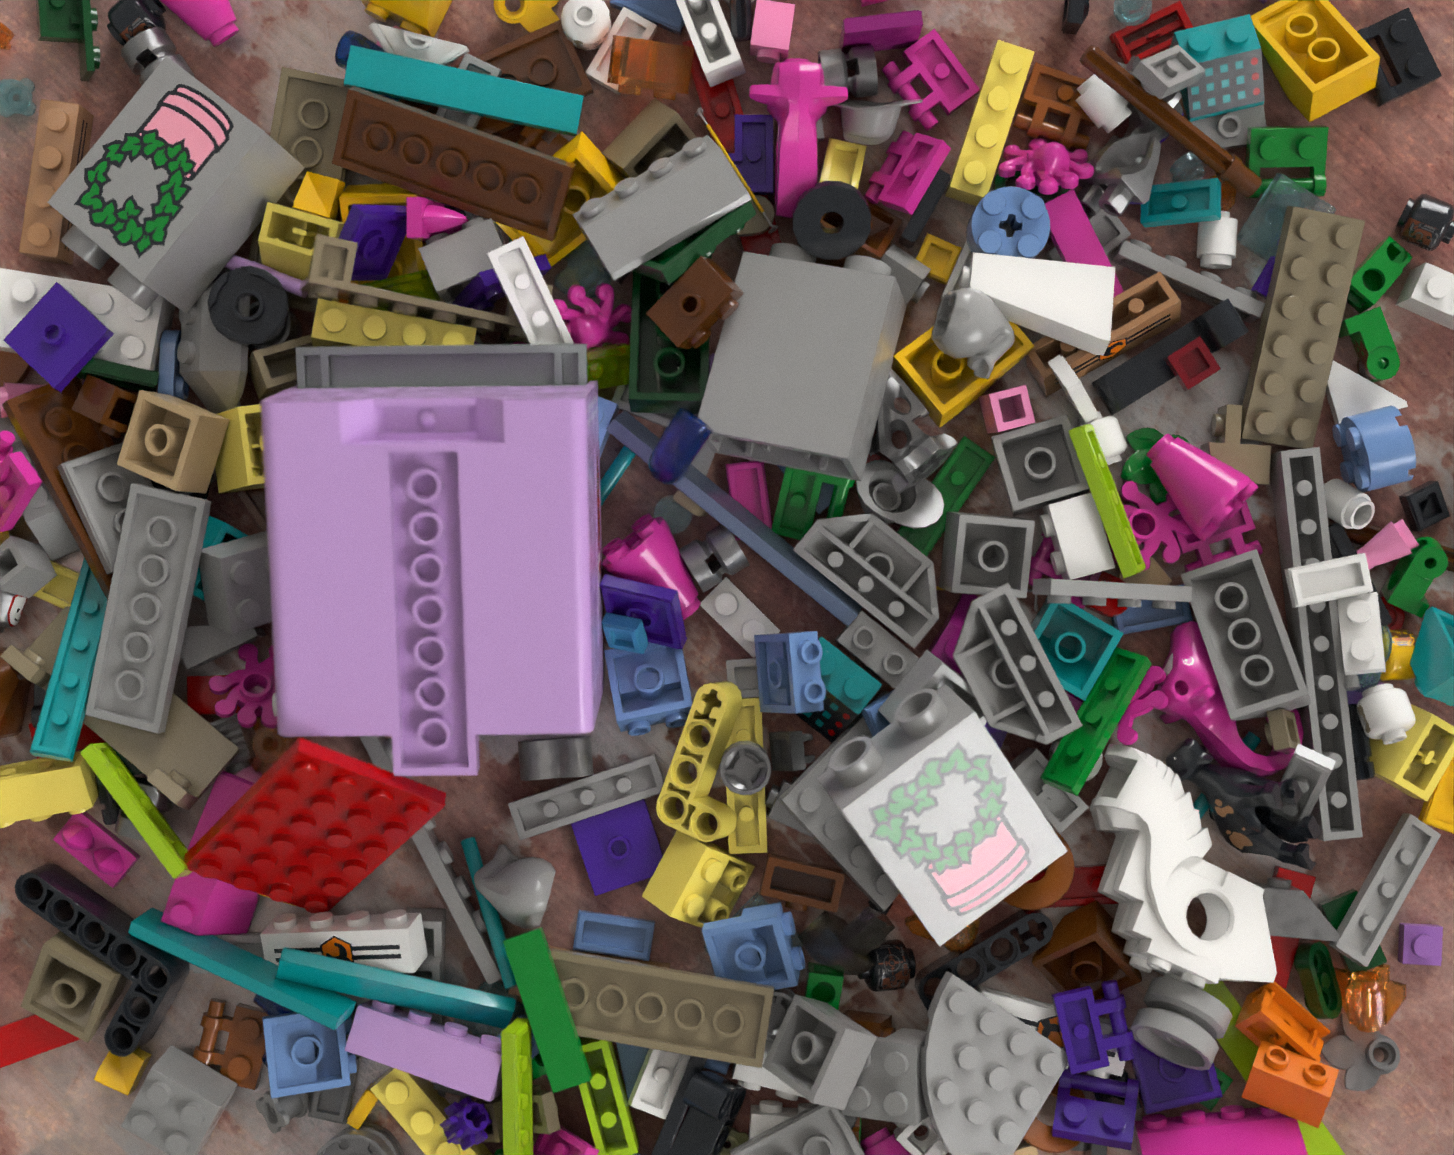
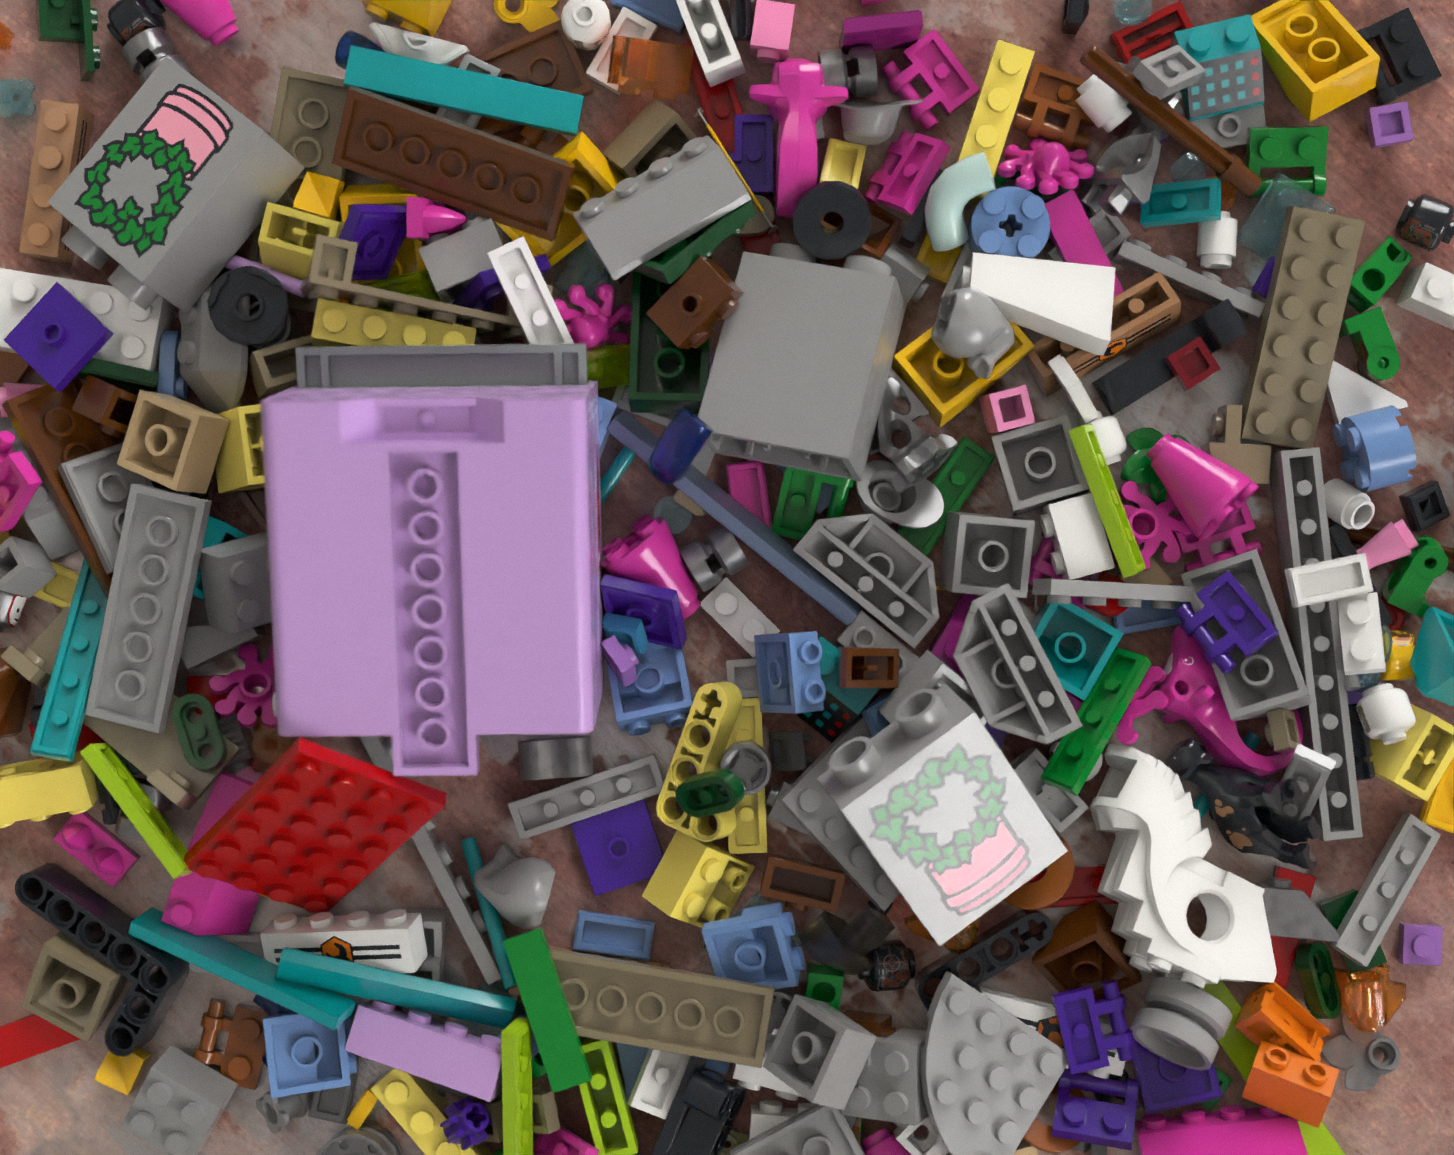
(199, 734): none -> dark green plate
(621, 660): none -> medium lavender plate
(710, 793): none -> dark green plate
(867, 667): none -> reddish brown slope
(949, 196): none -> light aqua cylinder
(1235, 613): none -> dark purple plate
(1389, 125): none -> medium lavender plate

